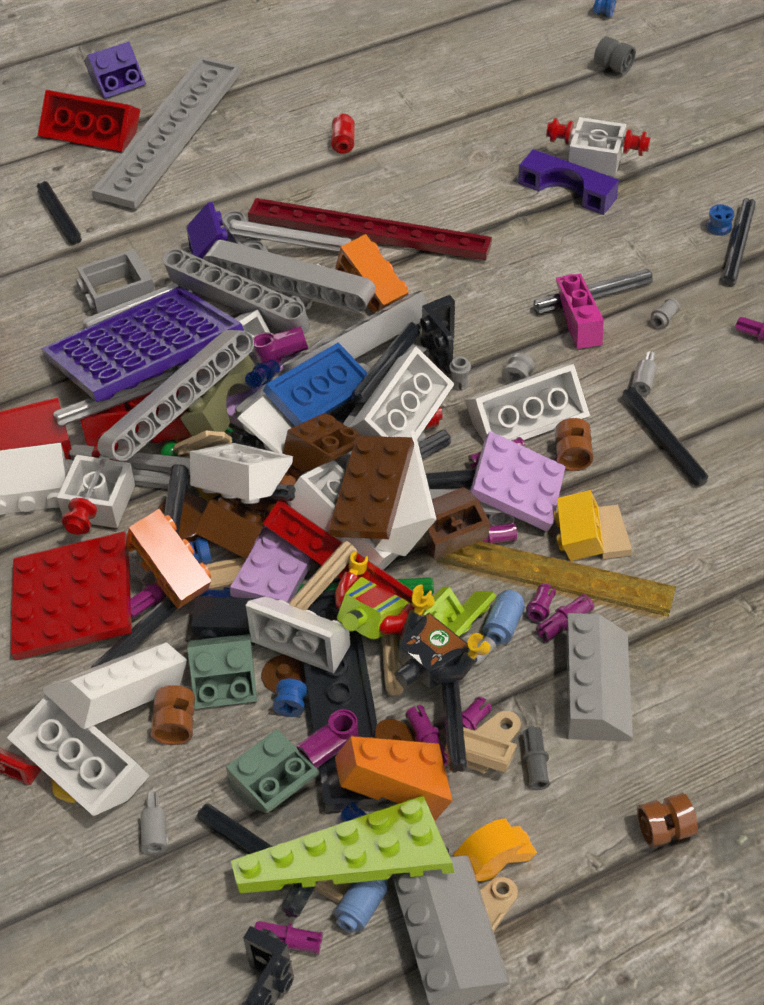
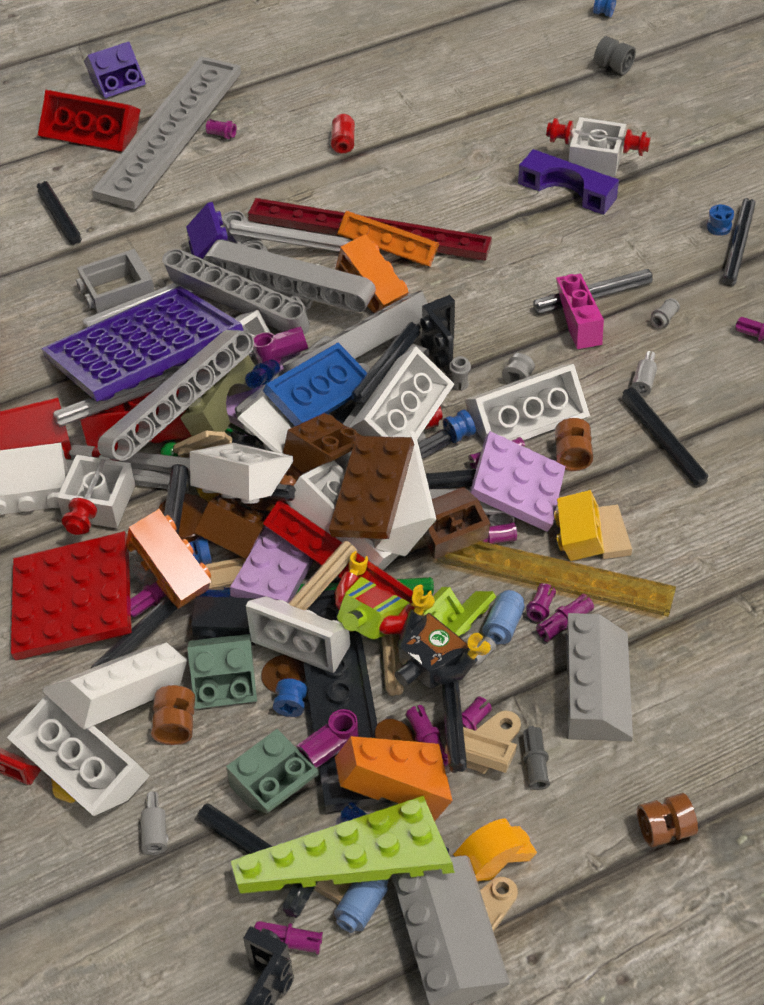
(226, 129): none -> magenta pin
(389, 238): none -> orange tile
(459, 426): none -> blue wheel

